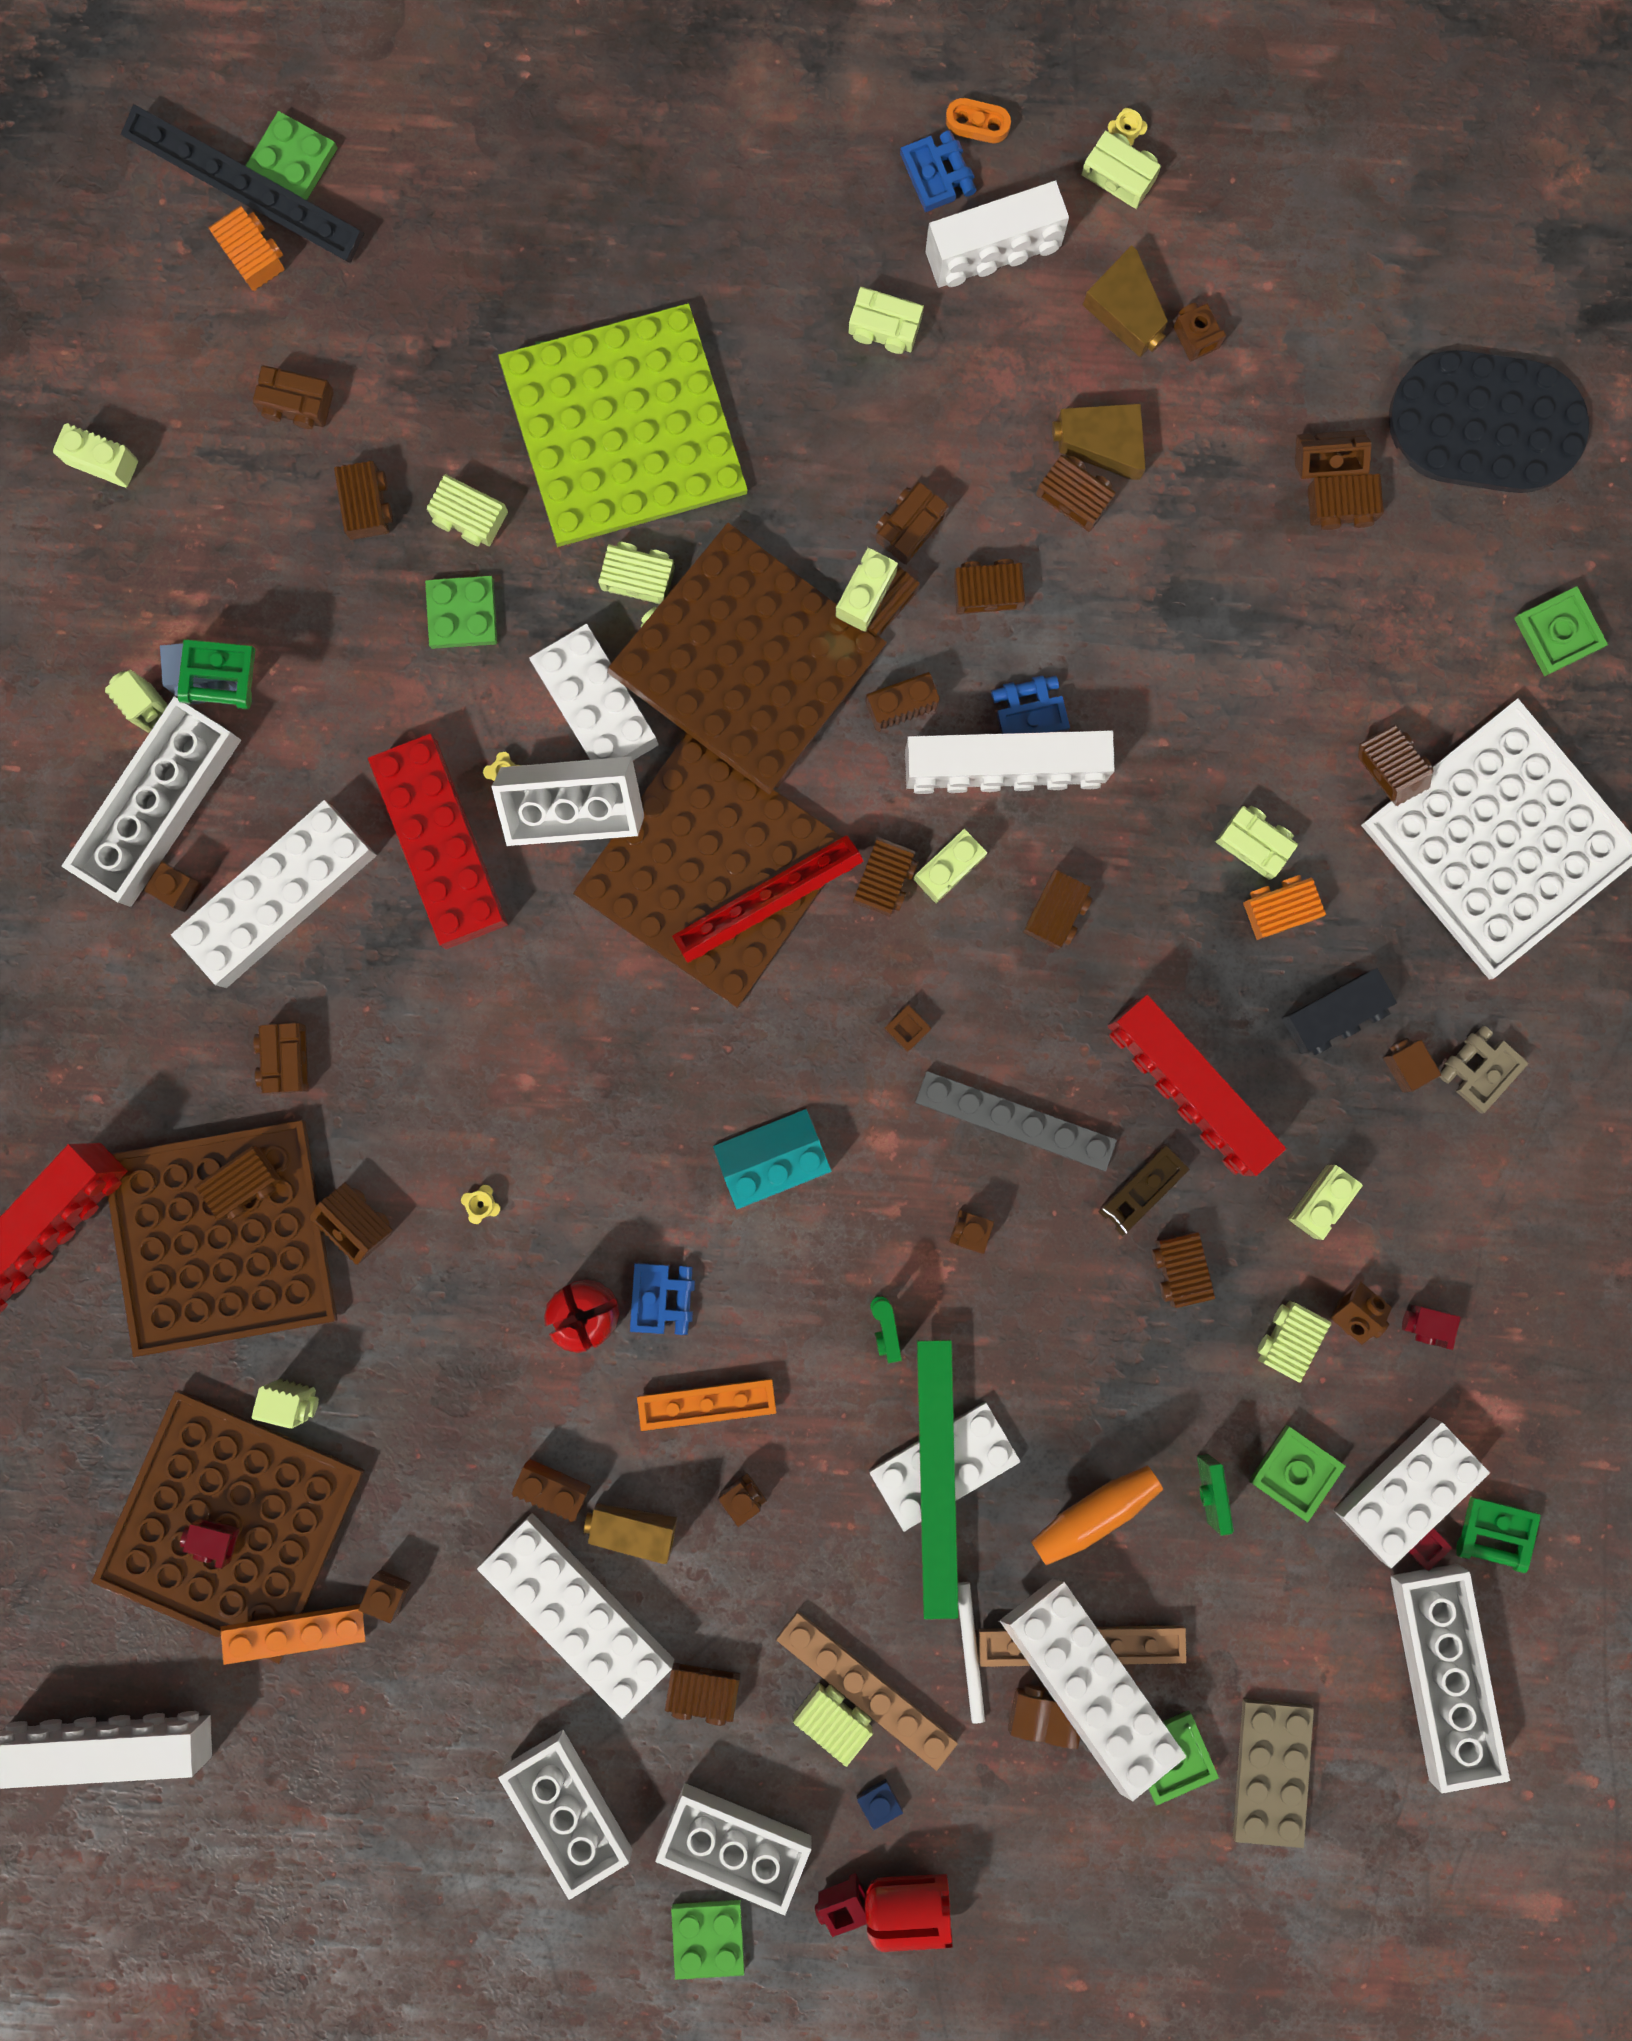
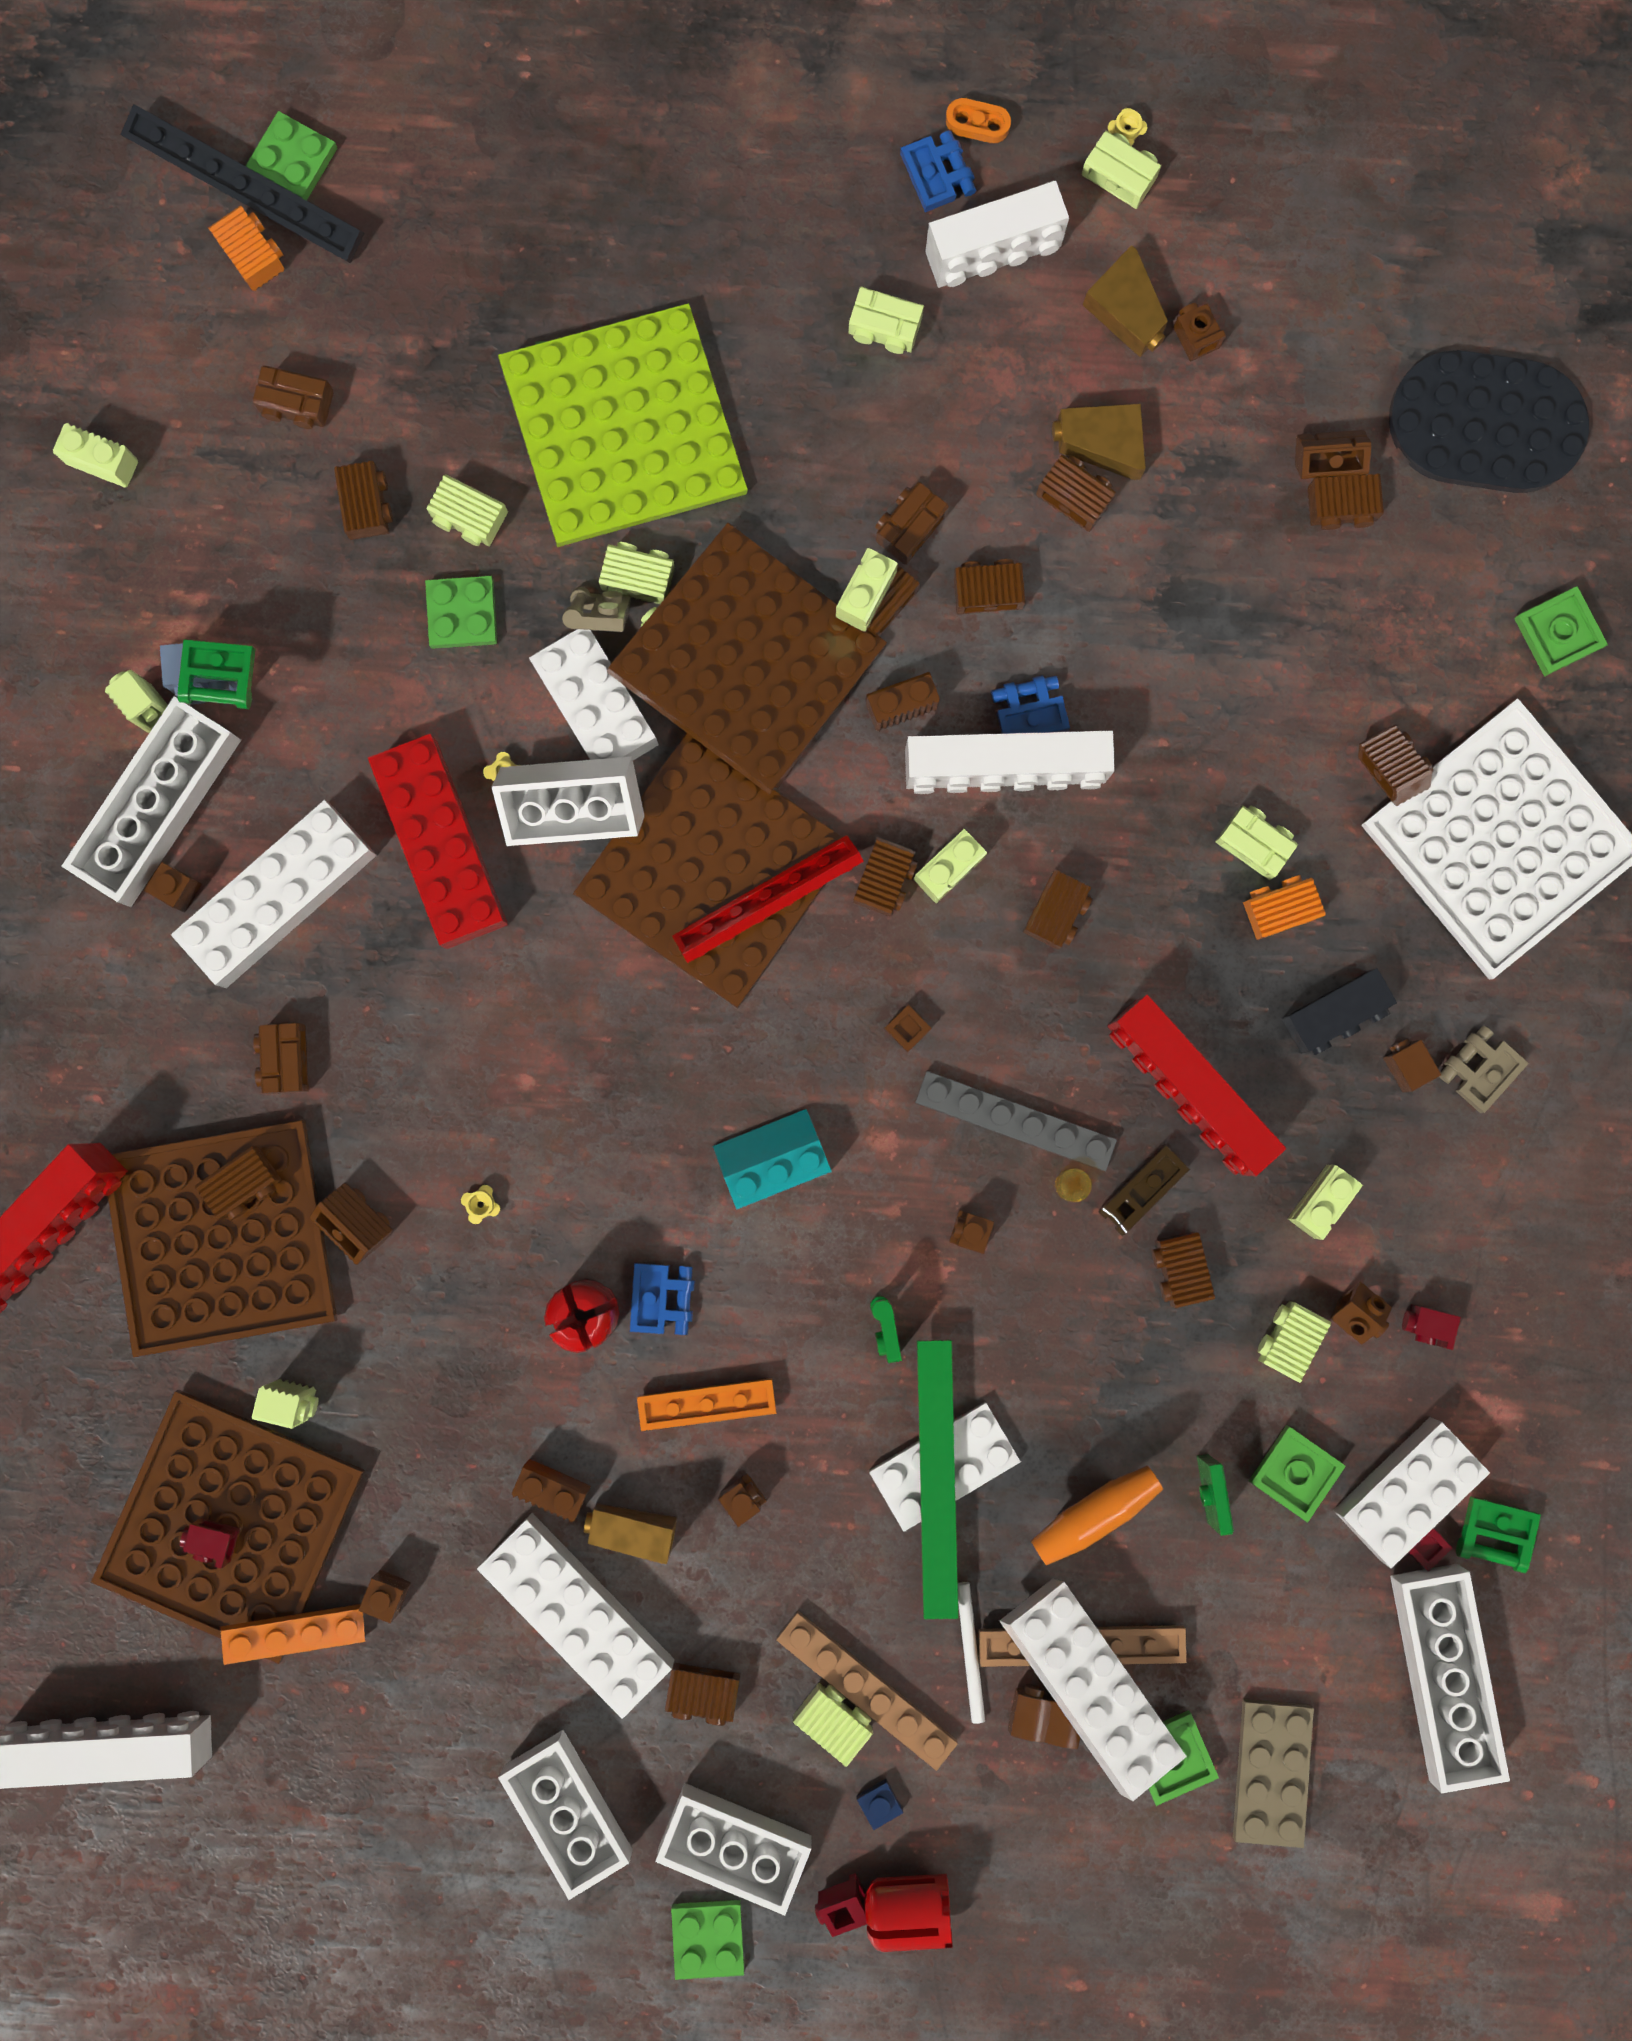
(607, 614): none -> dark tan plate
(1067, 1183): none -> clear yellow wheel

